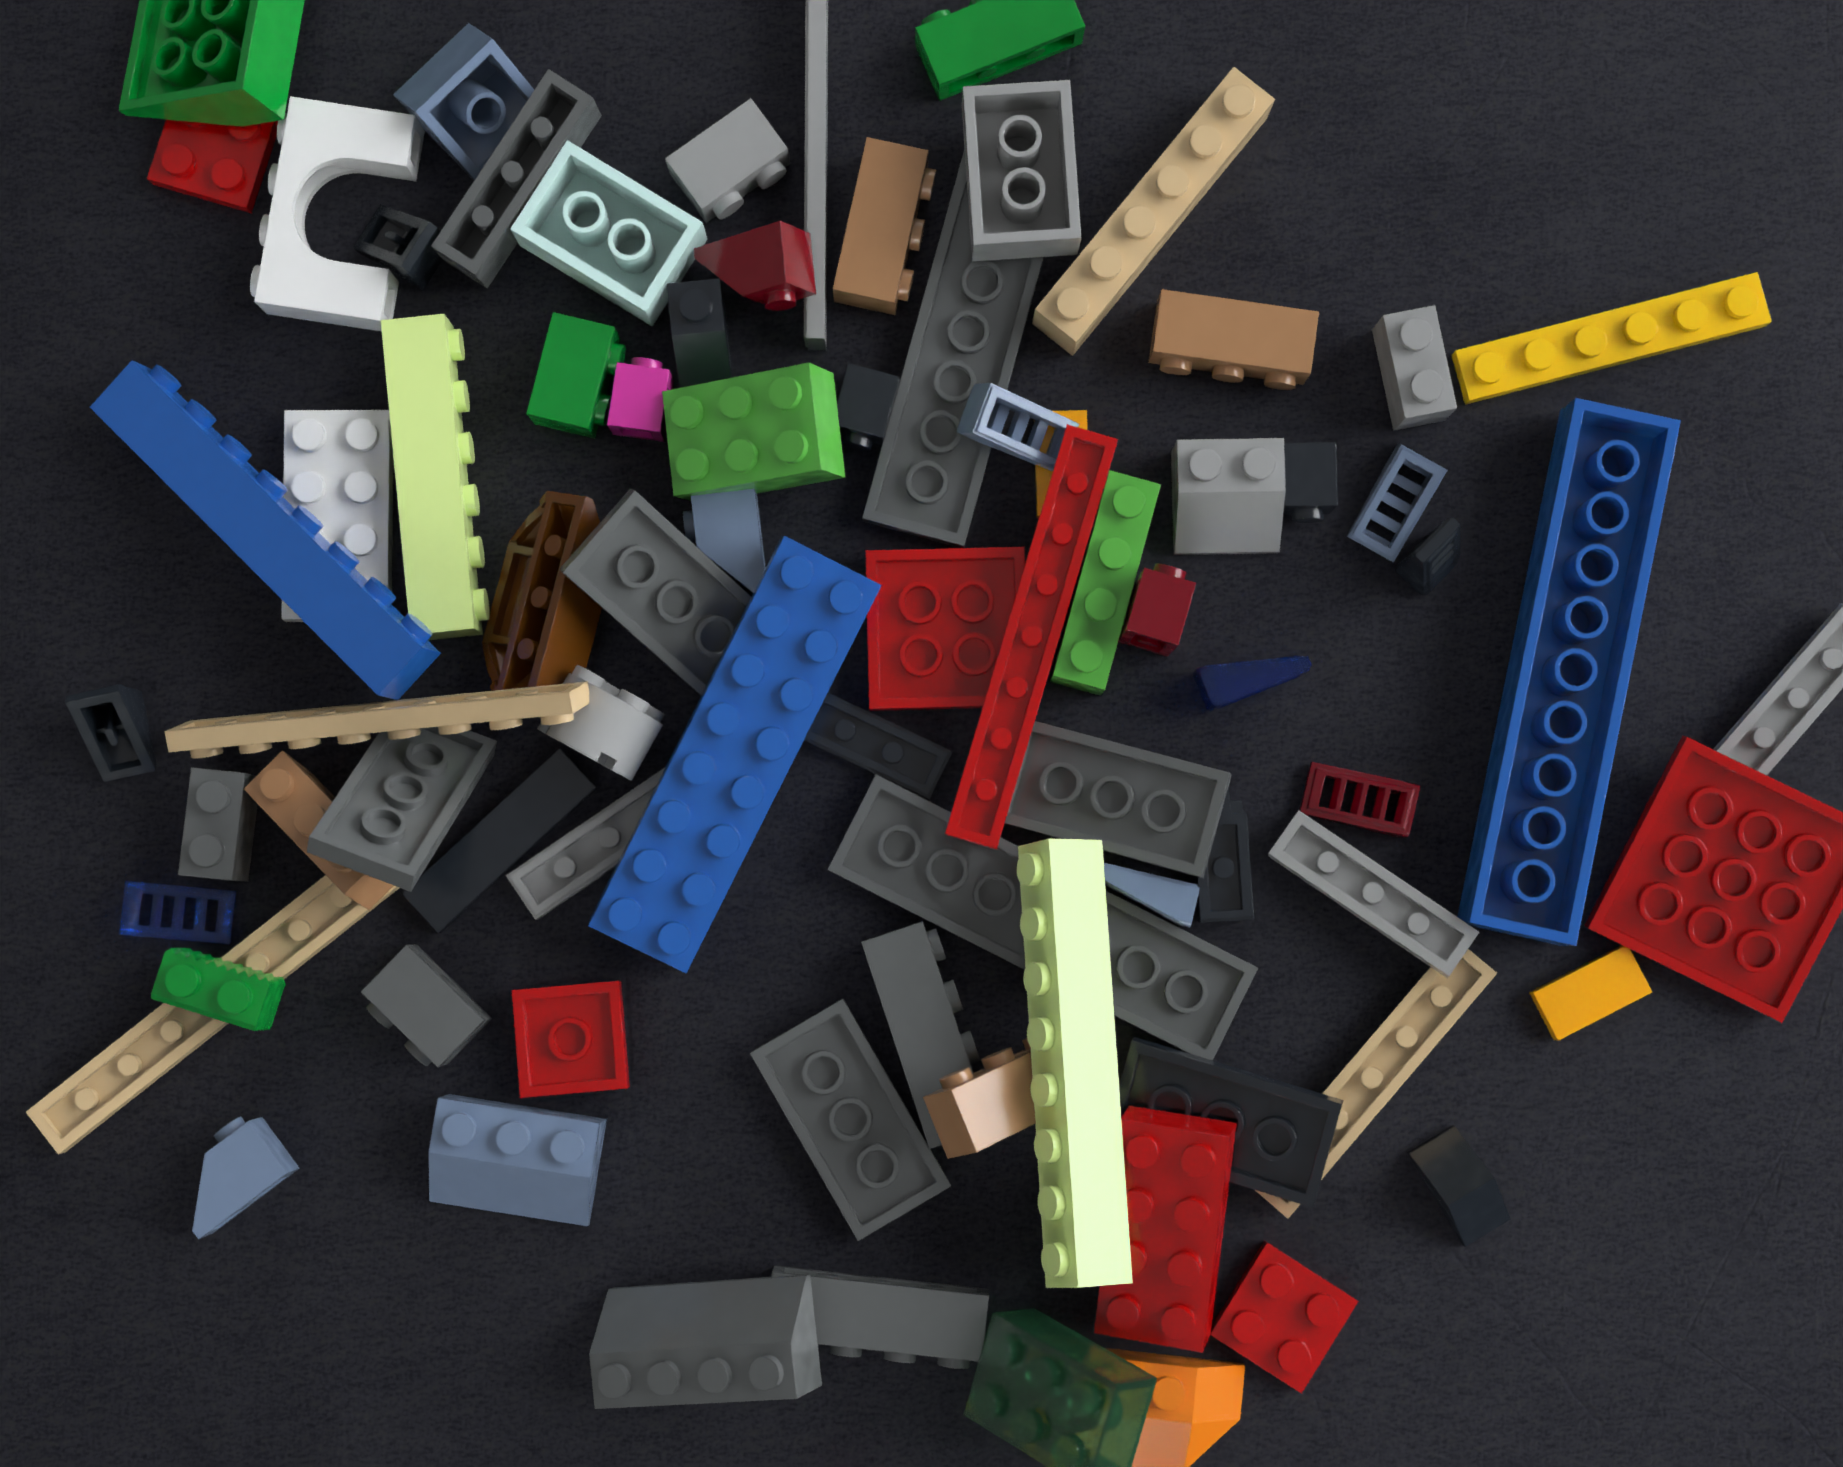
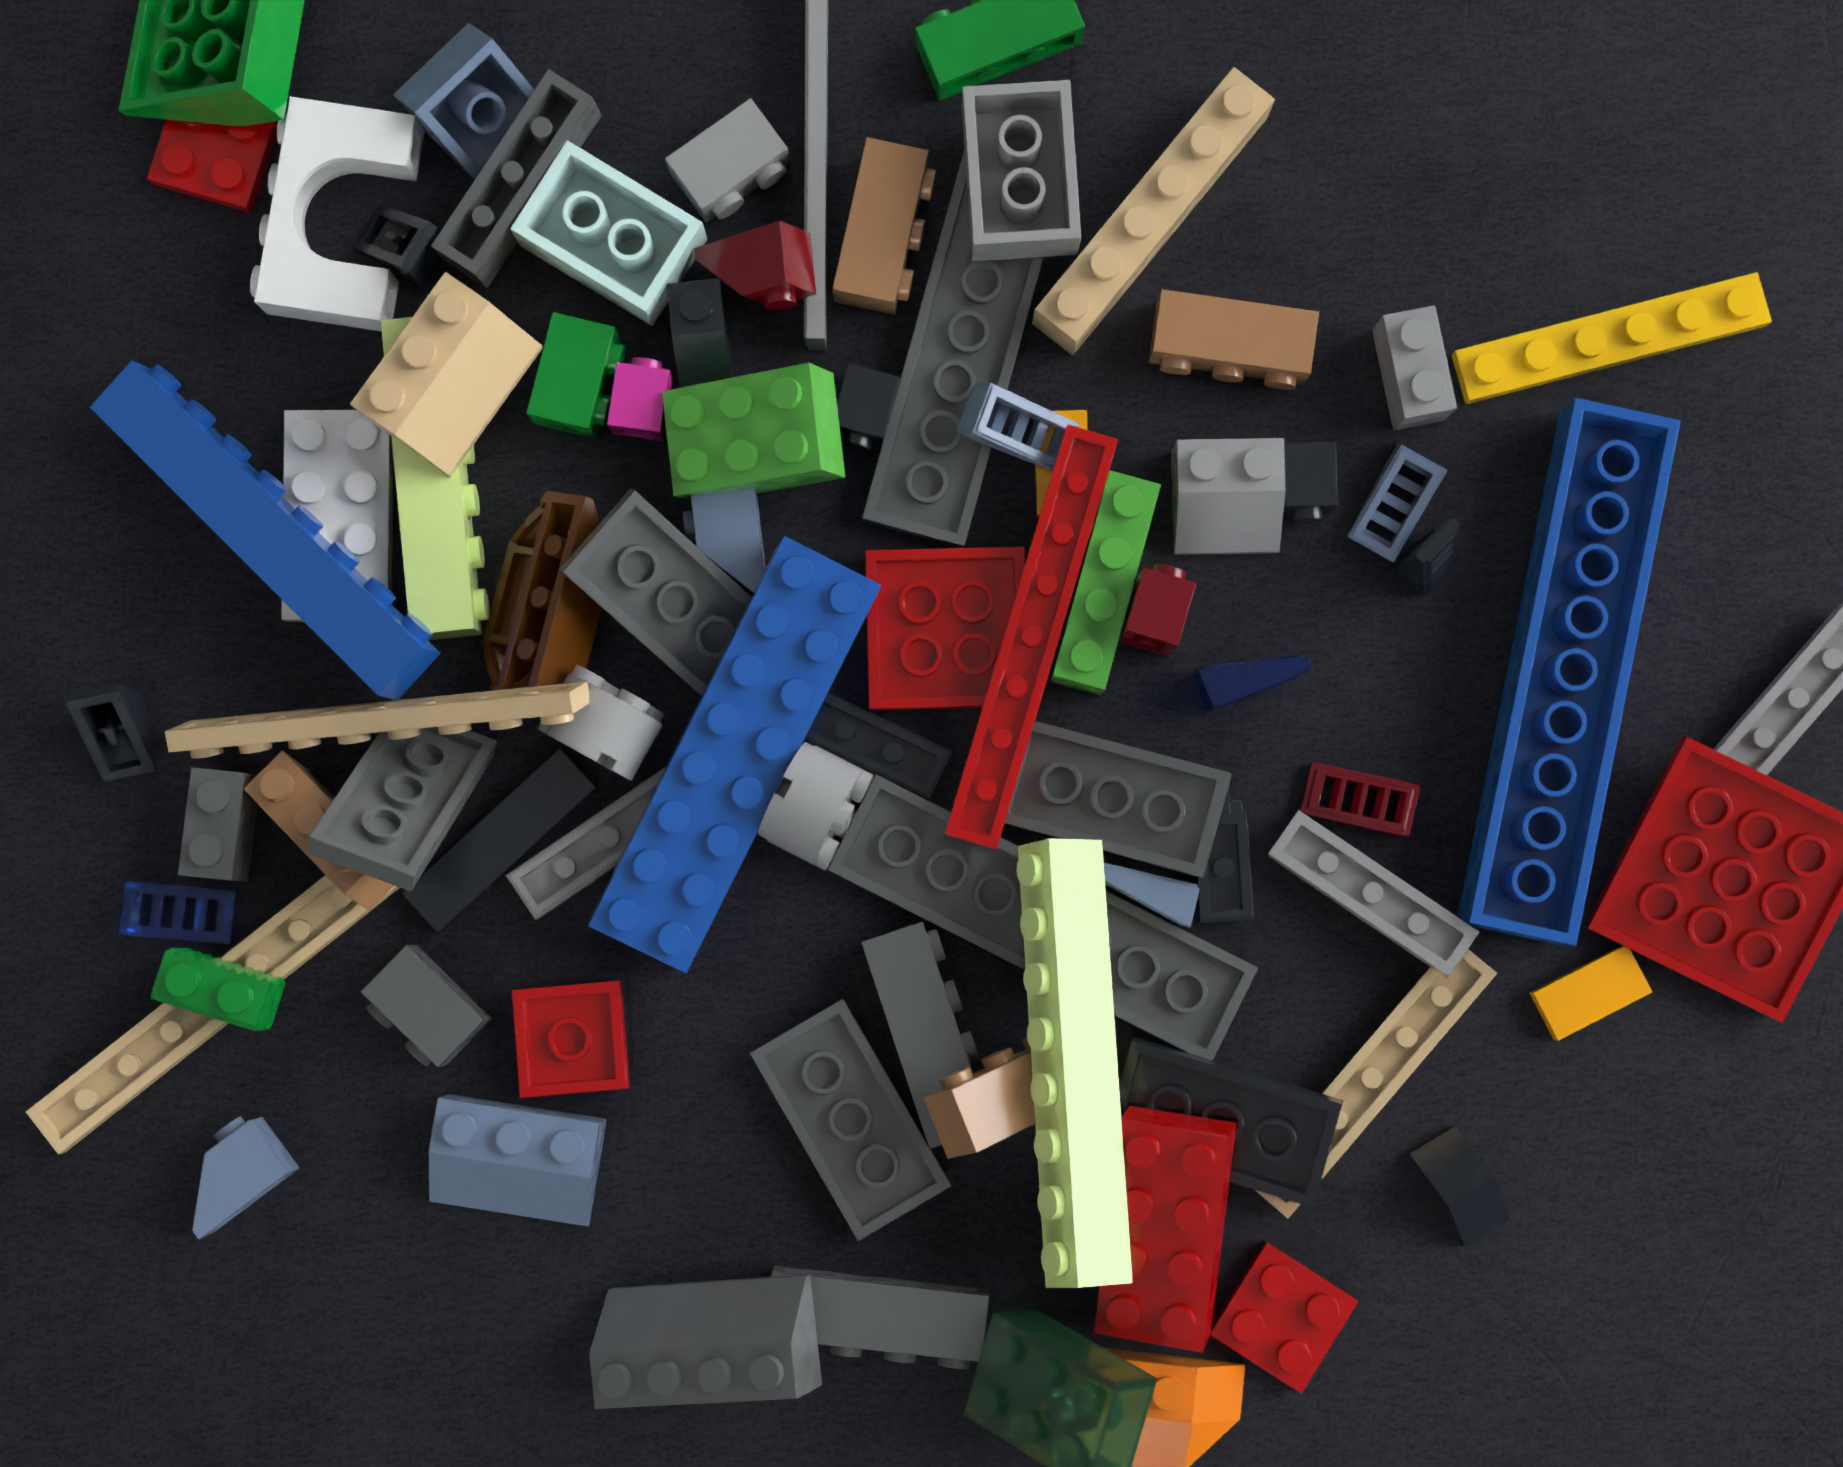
(447, 374): none -> tan slope
(814, 805): none -> light grey brick

